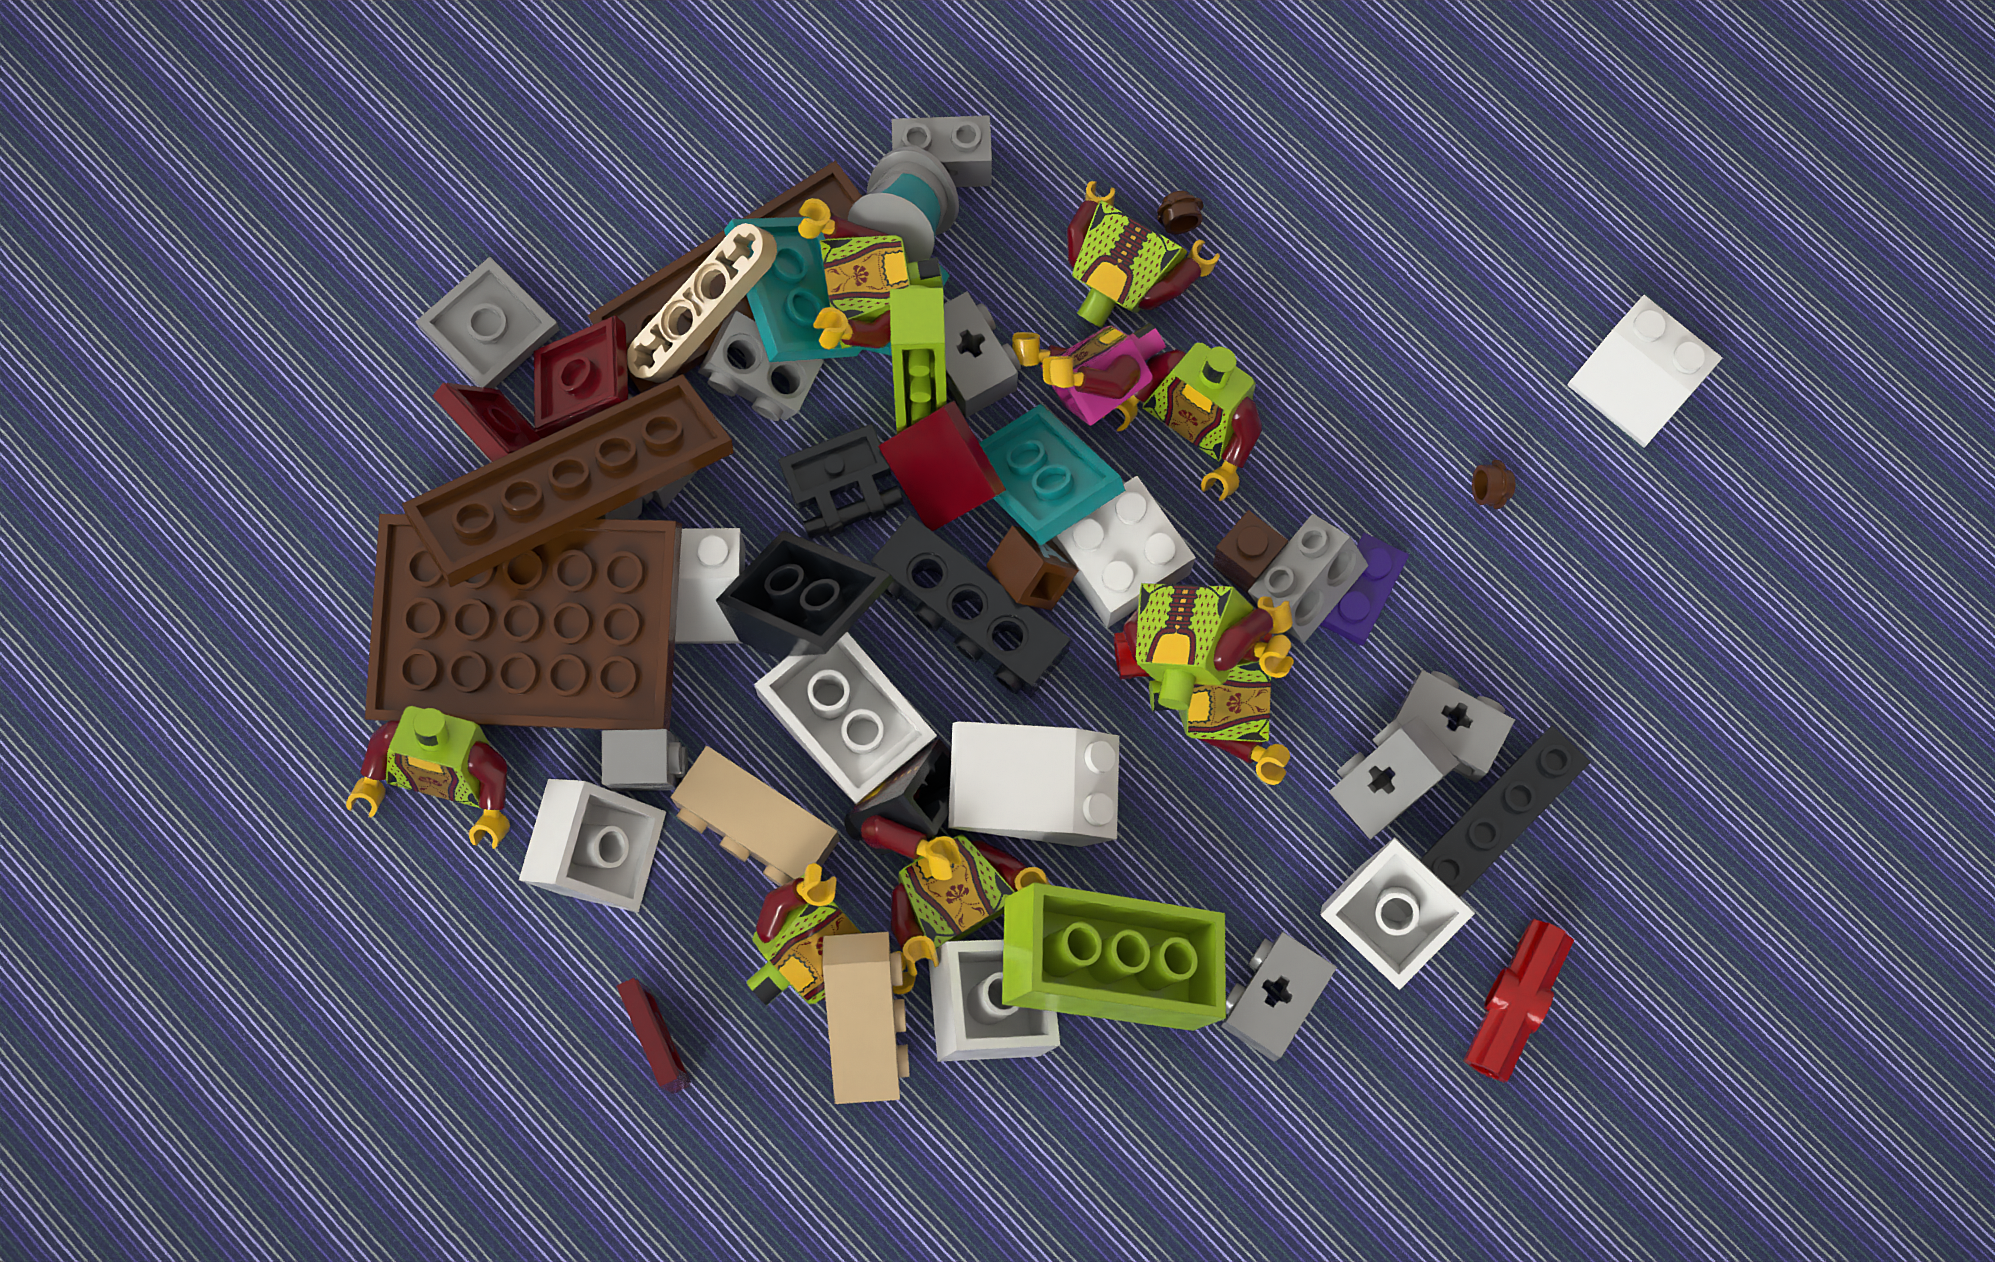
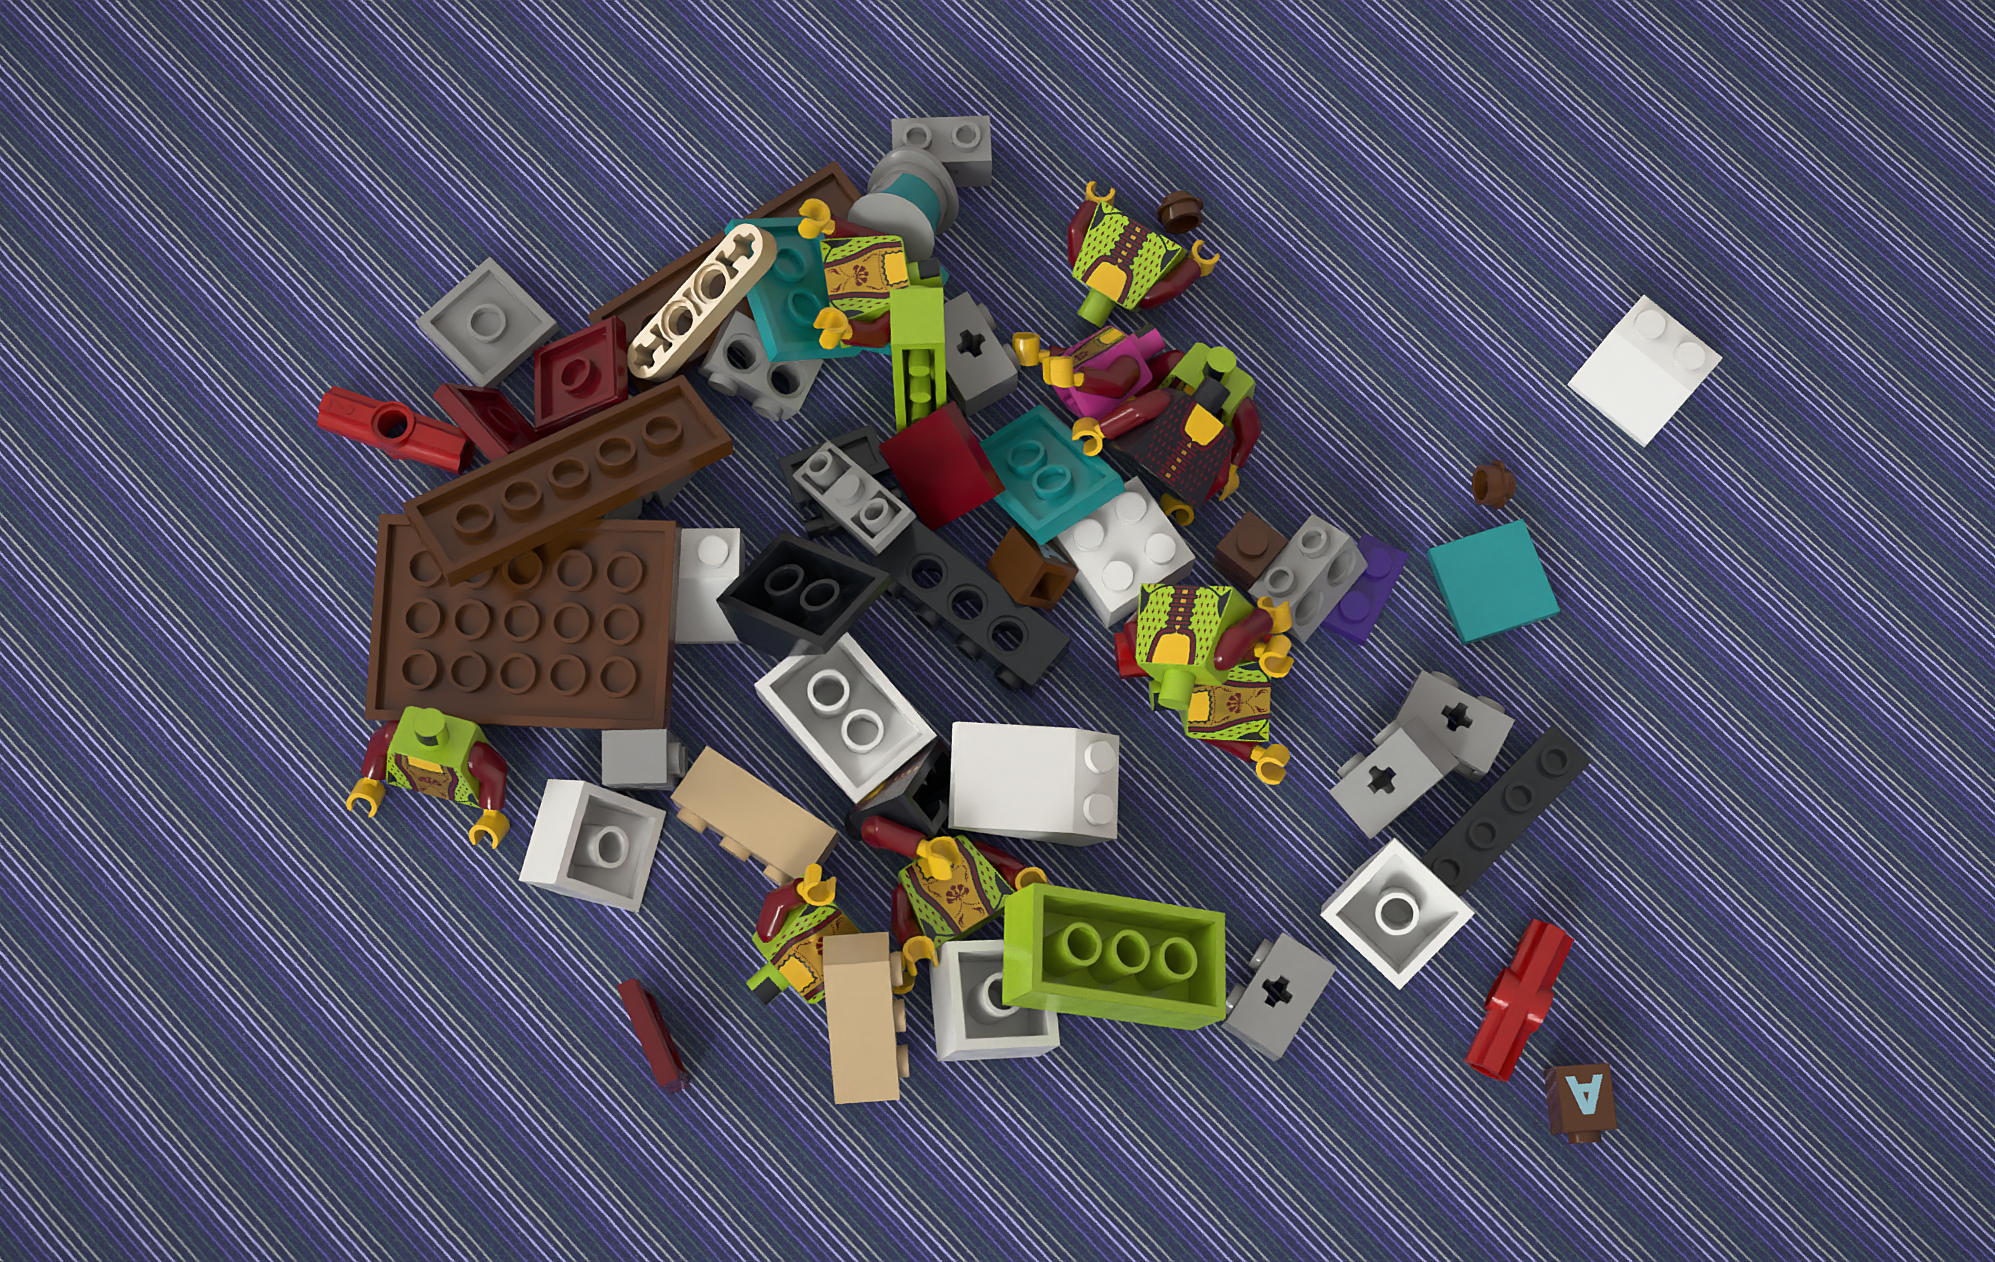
(370, 421): none -> red piece
(854, 498): none -> light grey slope
(1171, 442): none -> torso
(1492, 582): none -> teal tile
(1580, 1101): none -> reddish brown brick

